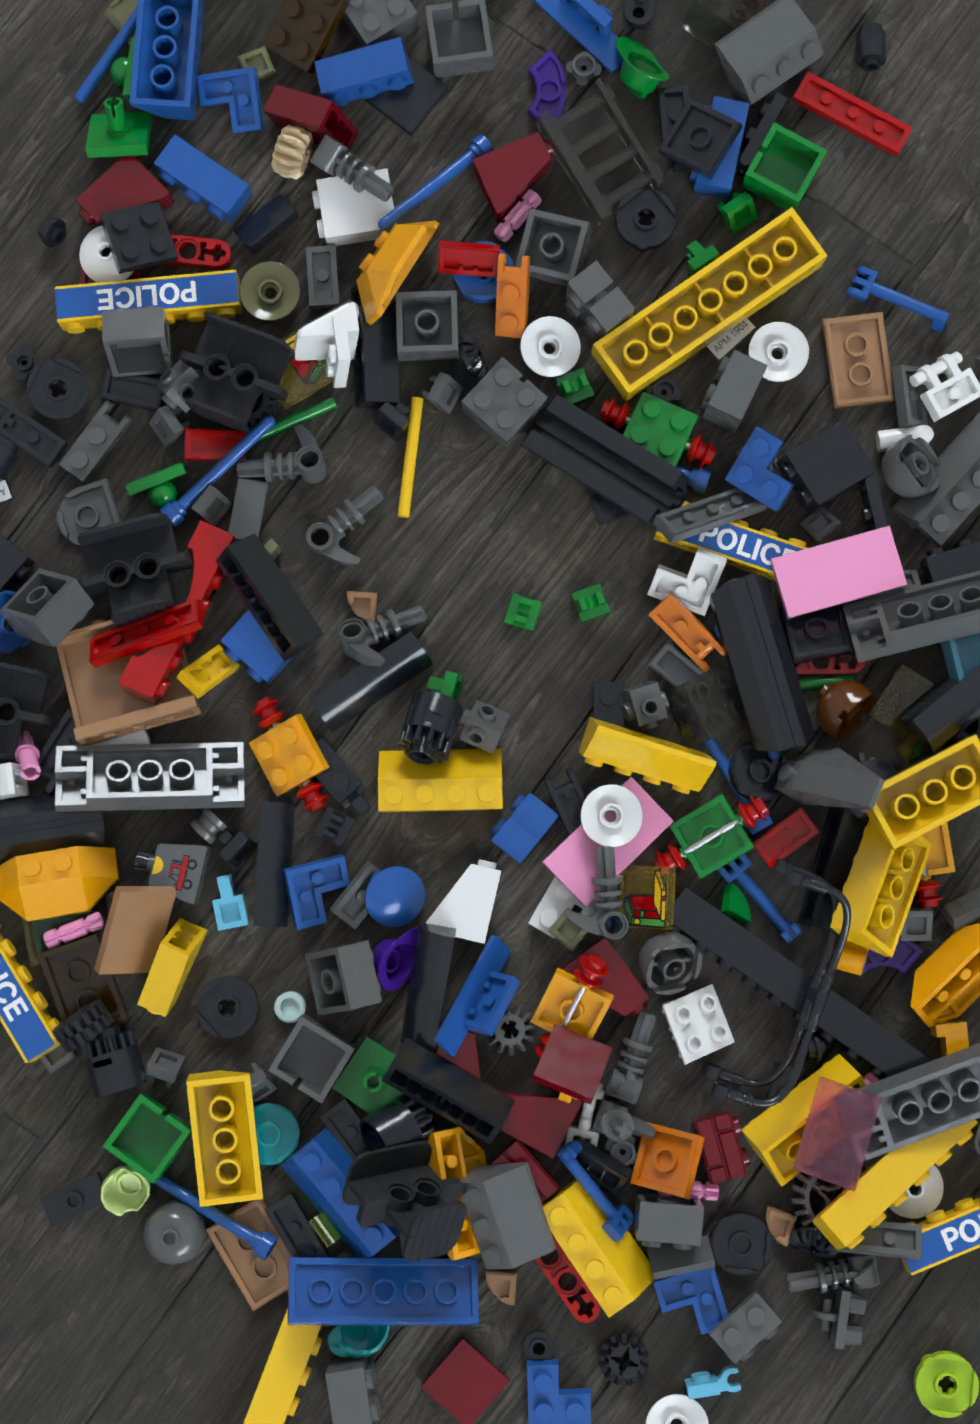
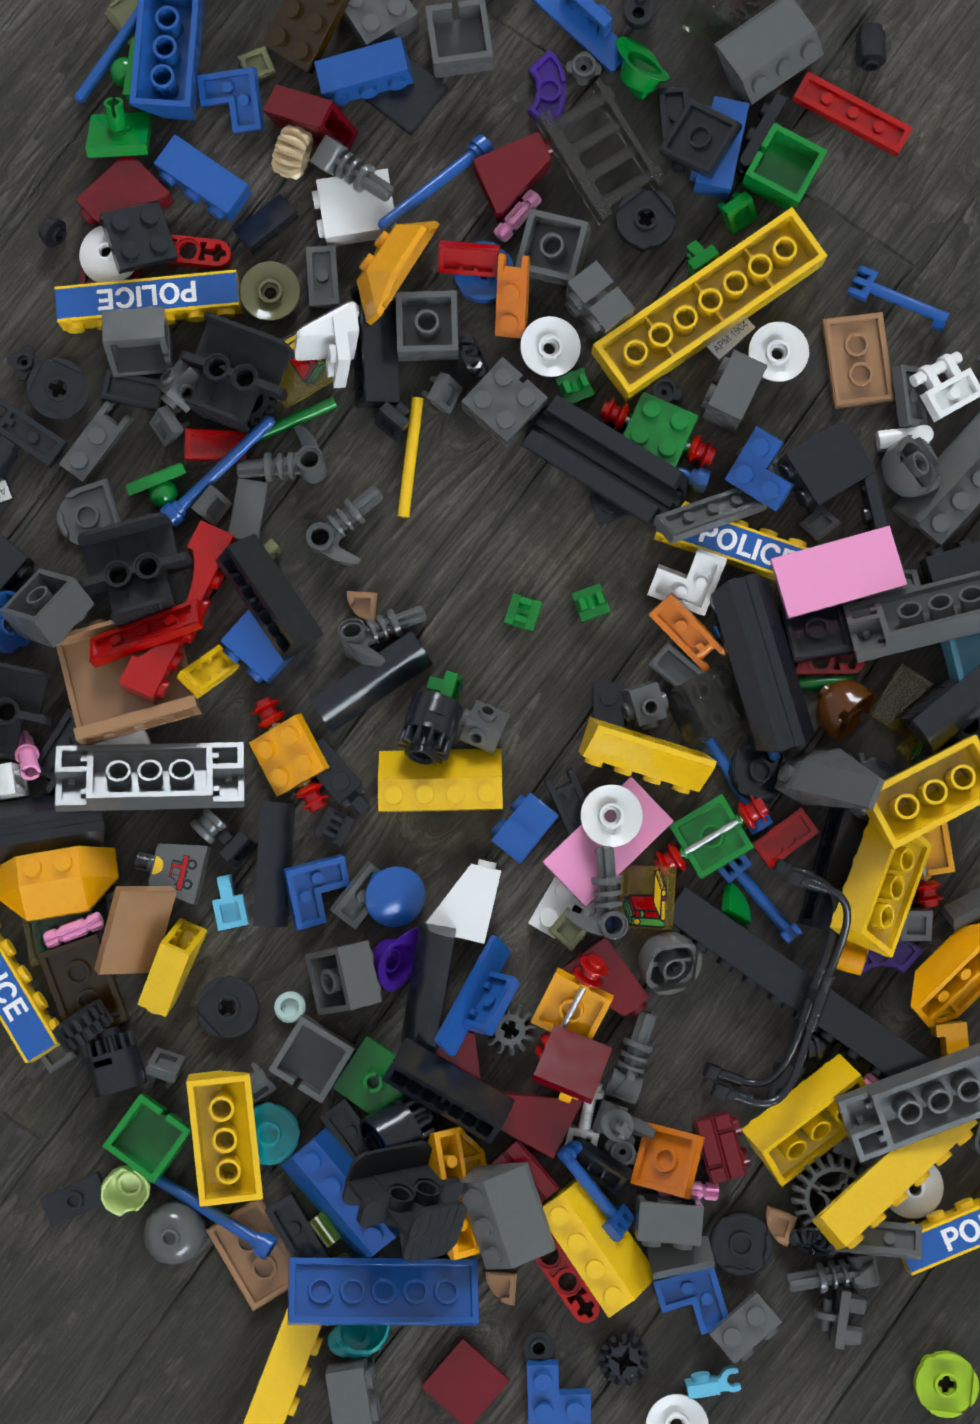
(697, 1024): white hinge -> none
(837, 1133): clear pink tile -> none

